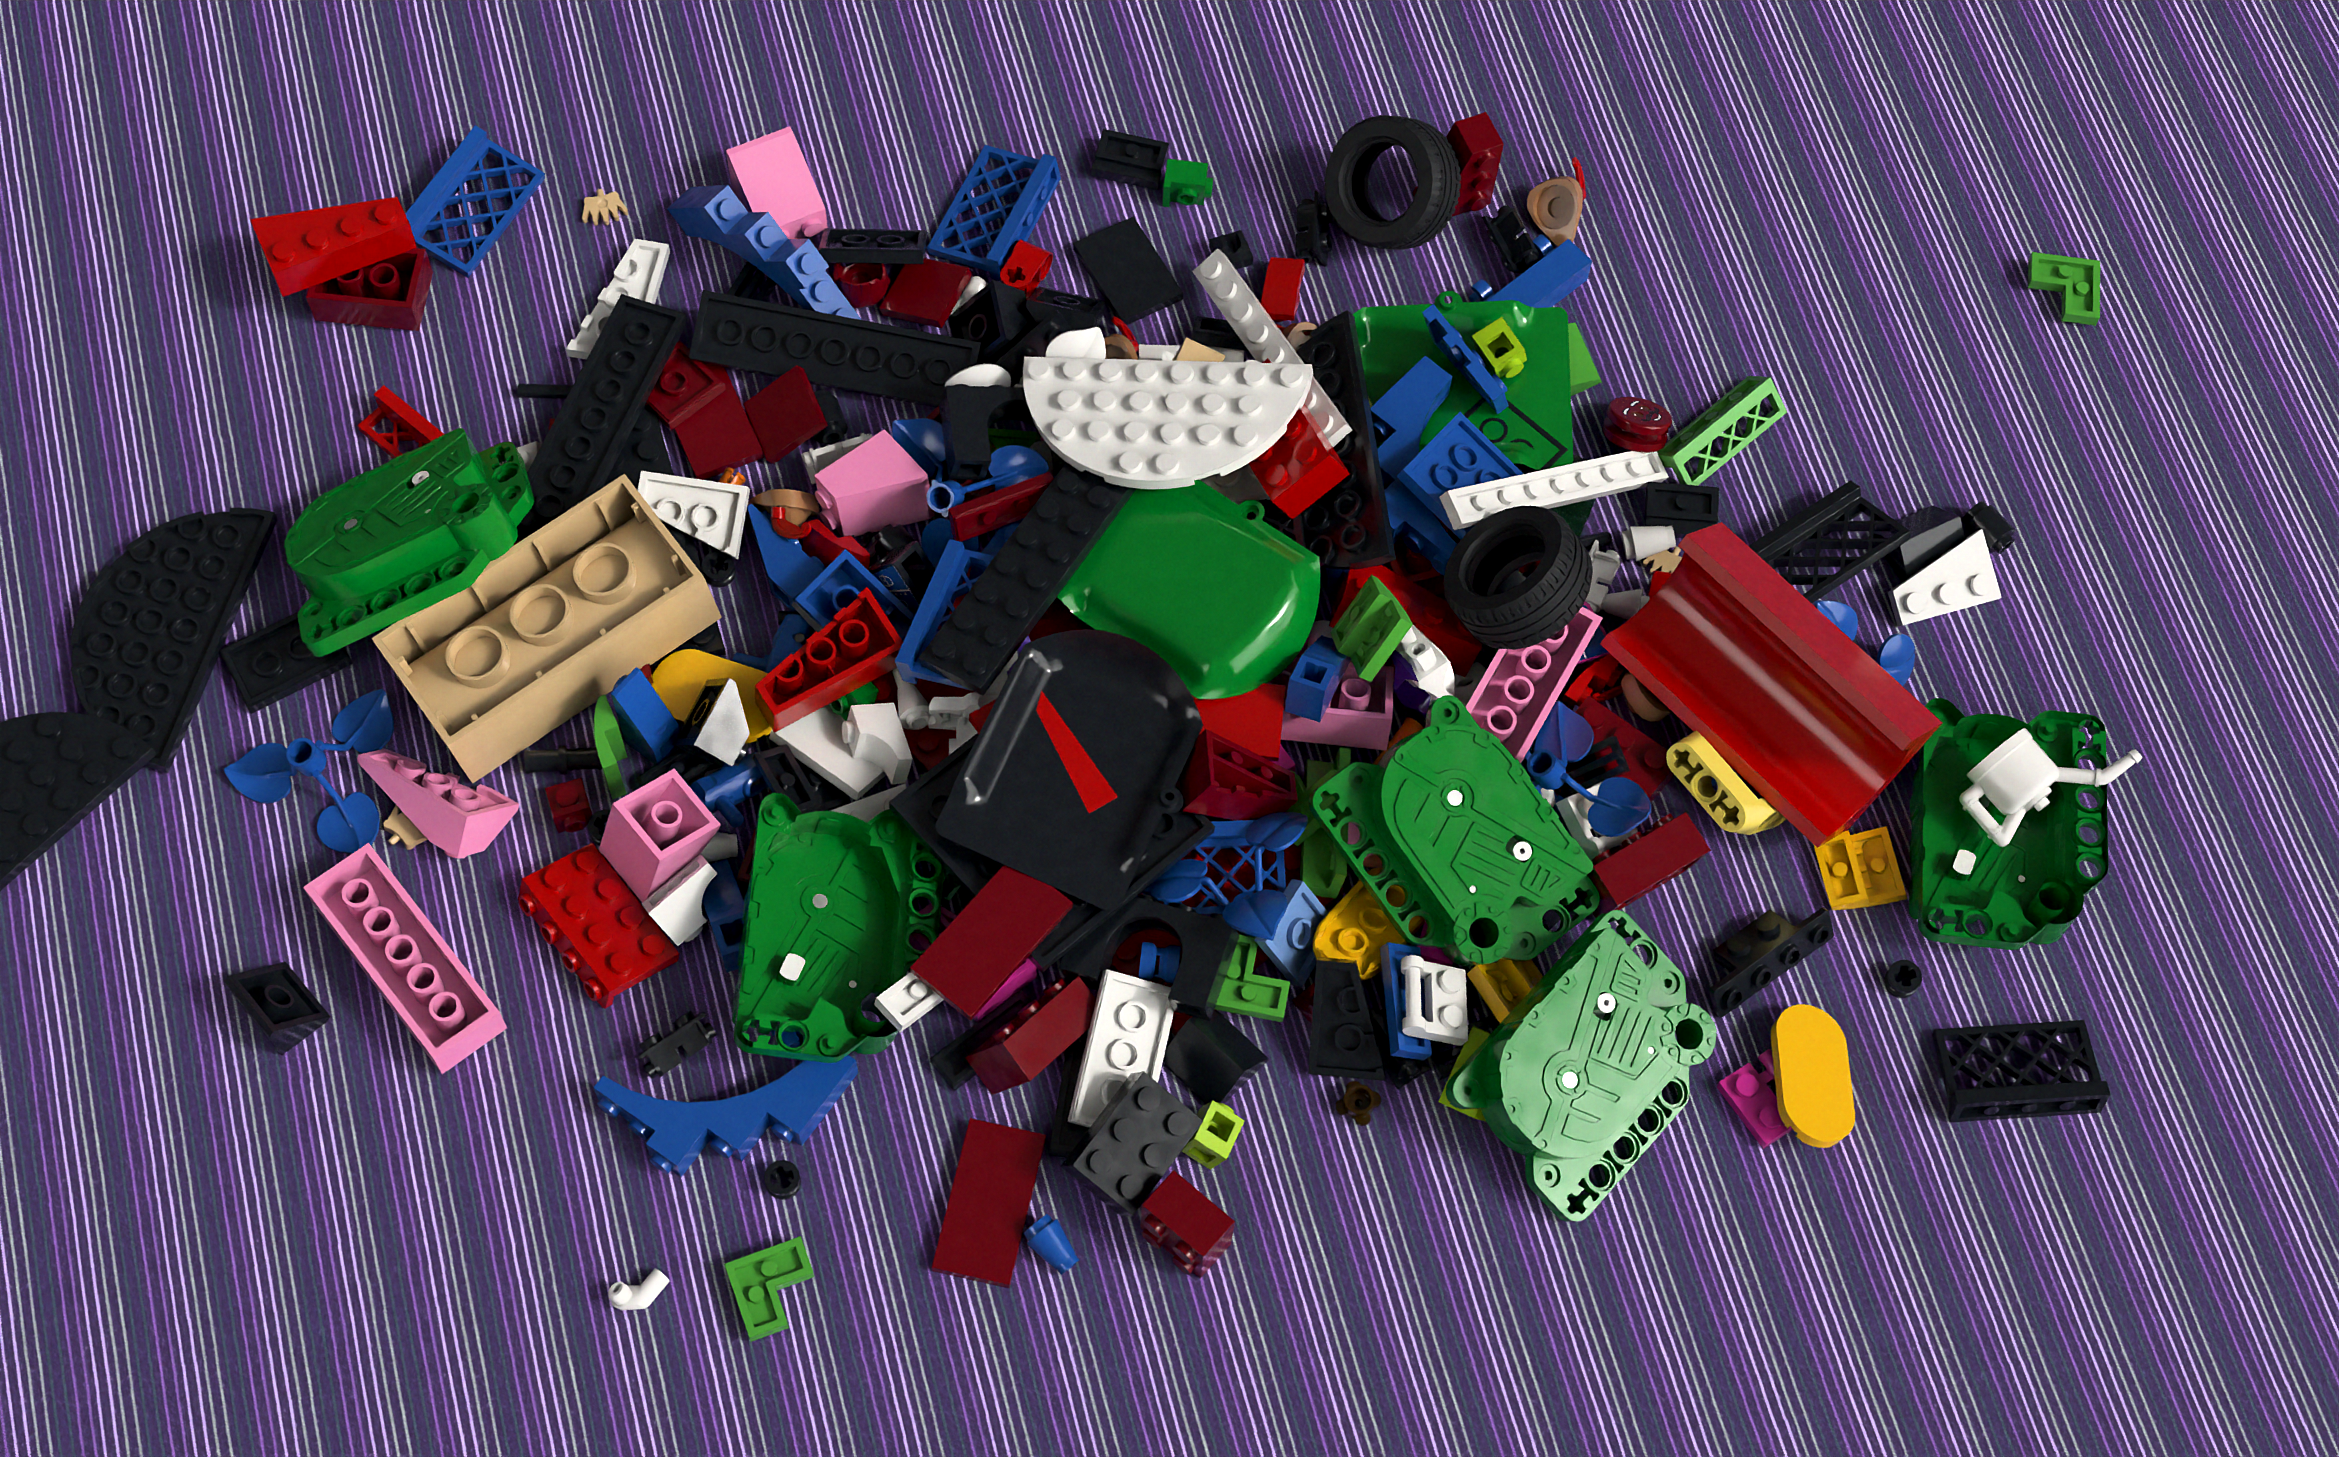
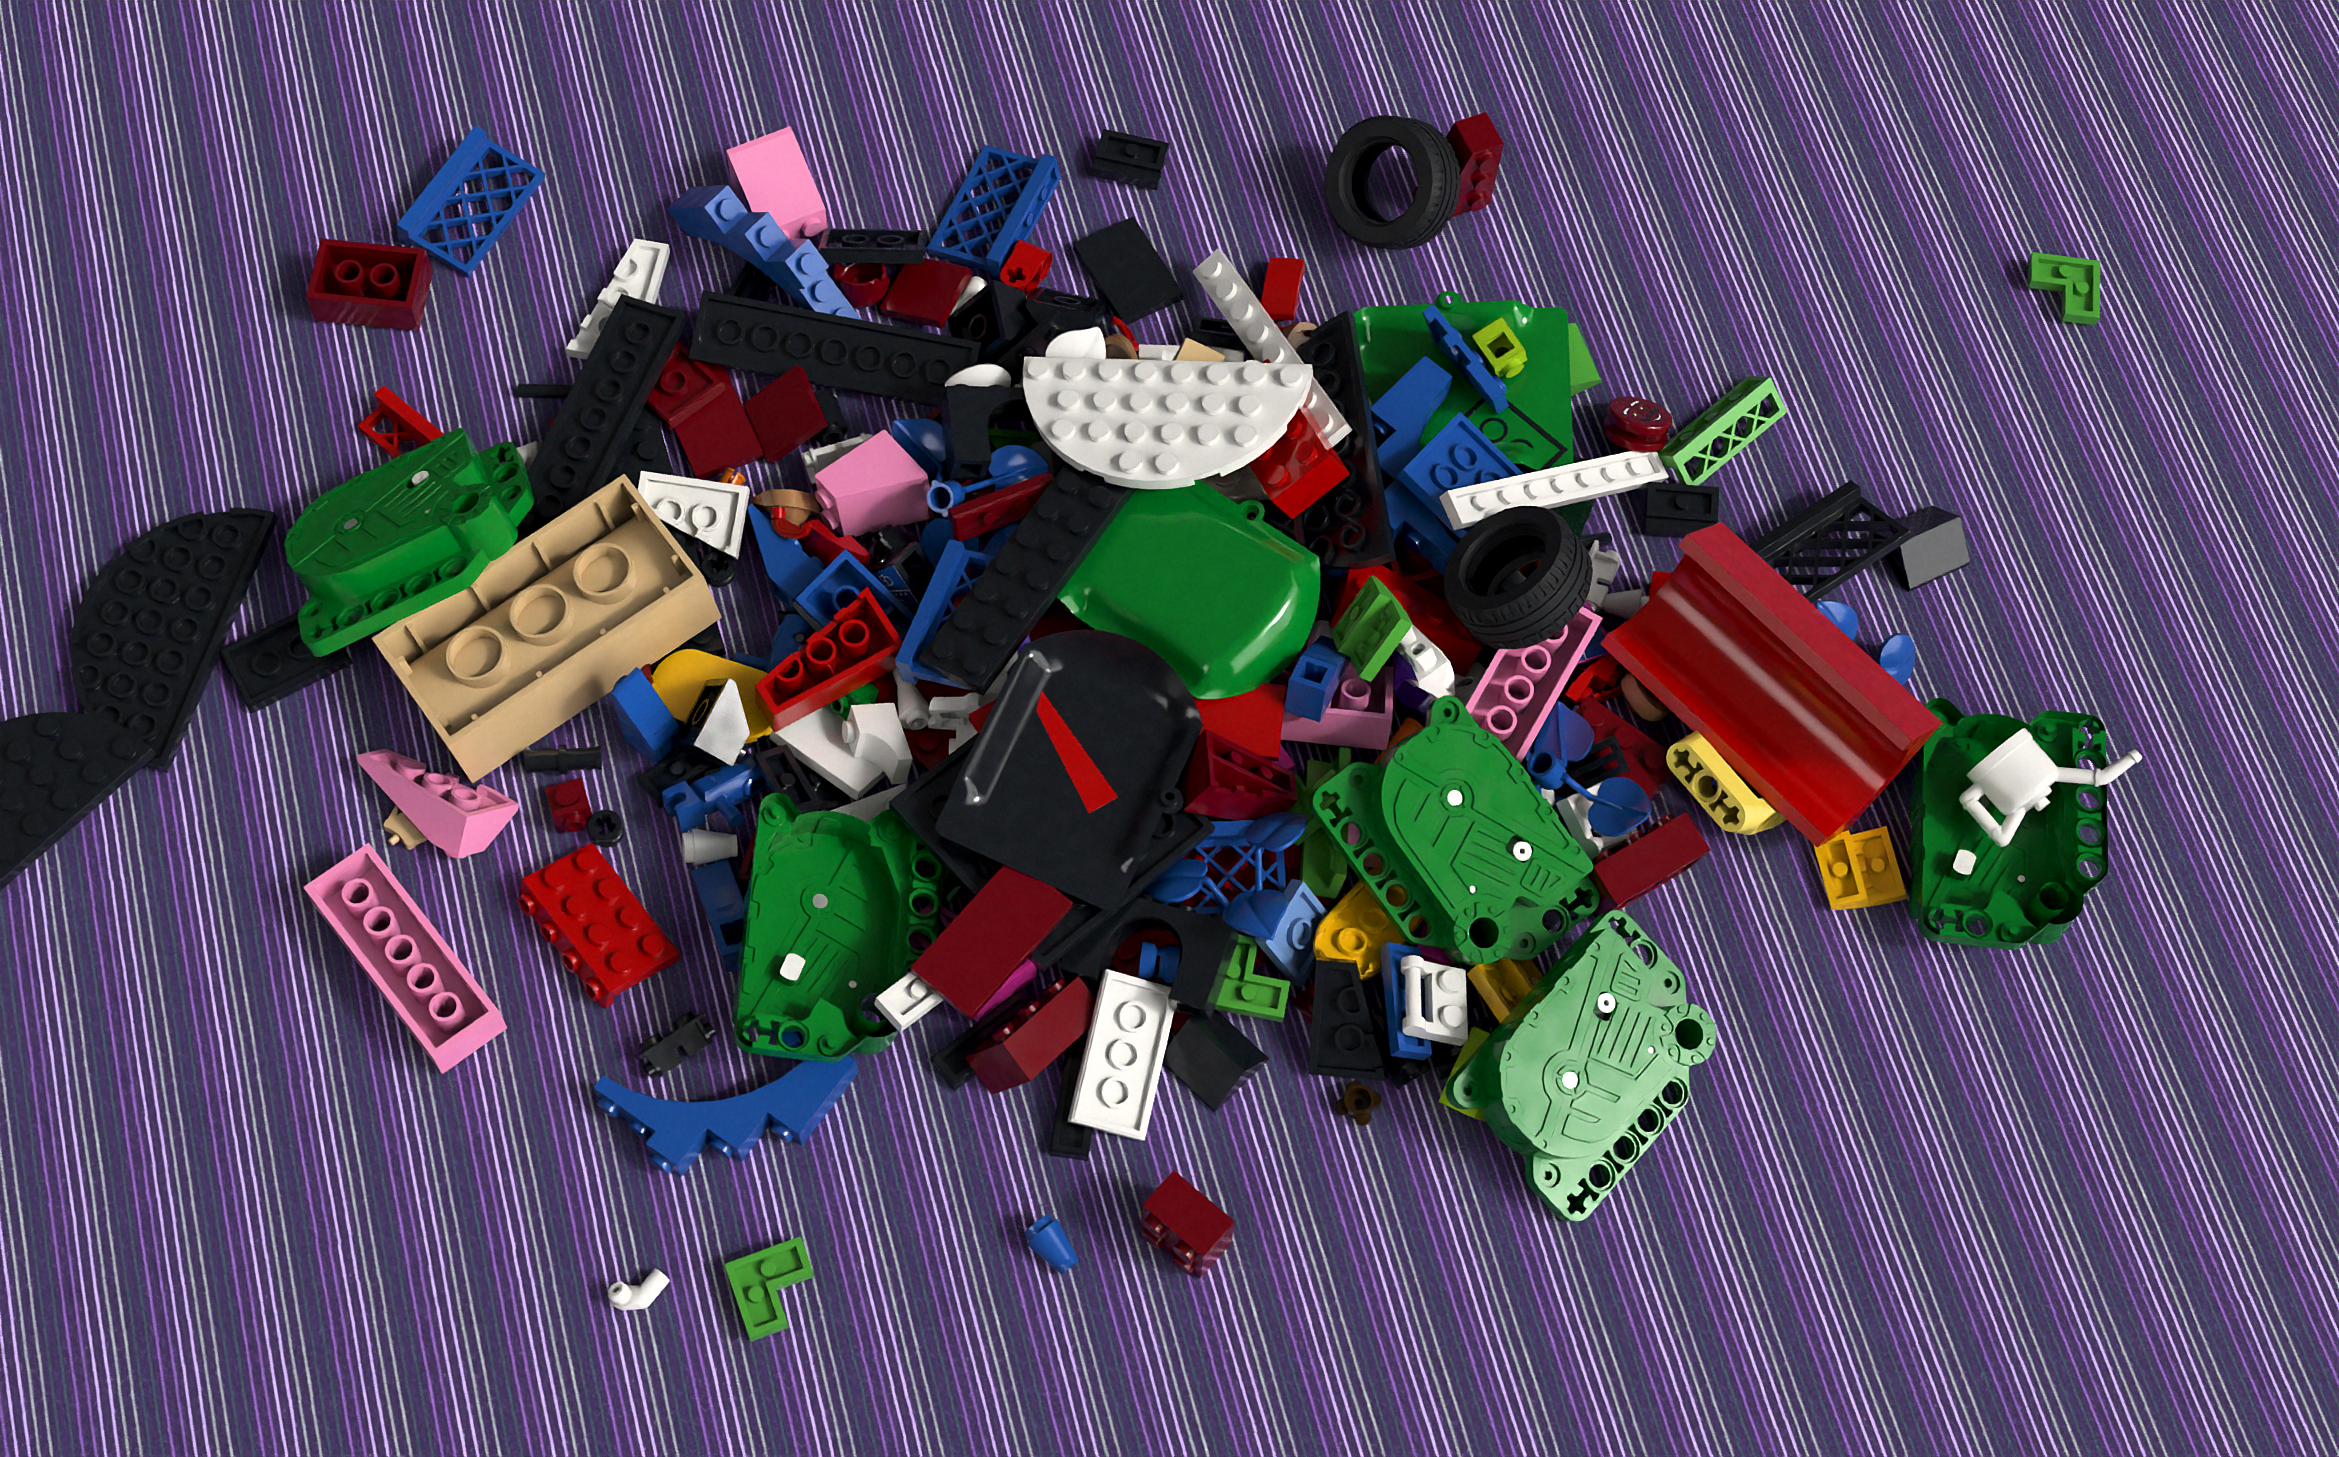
(266, 771): blue plant -> none
(278, 1004): black slope -> none
(331, 241): red wedge -> none
(602, 206): tan piece -> none
(609, 746): bright green slope -> none
(656, 833): bright pink slope -> none
(679, 901): white arch -> none
(789, 1170): black bush -> none
(989, 1203): dark red tile -> none
(1132, 1144): black brick -> none
(1186, 183): green brick -> none
(1215, 1136): lime brick -> none
(1234, 247): black tile -> none
(1315, 218): black hinge -> none
(1517, 253): black hinge -> none
(1545, 282): blue brick -> none
(1558, 205): medium nougat piece -> none
(1647, 540): white cone -> none
(1664, 560): tan piece -> none
(1754, 1101): dark pink plate -> none
(1763, 954): black bracket -> none
(1812, 1075): yellow tile -> none
(1896, 988): black bush -> none
(1948, 584): white wing -> none
(1995, 527): black brick -> none
(2031, 1097): black fence -> none

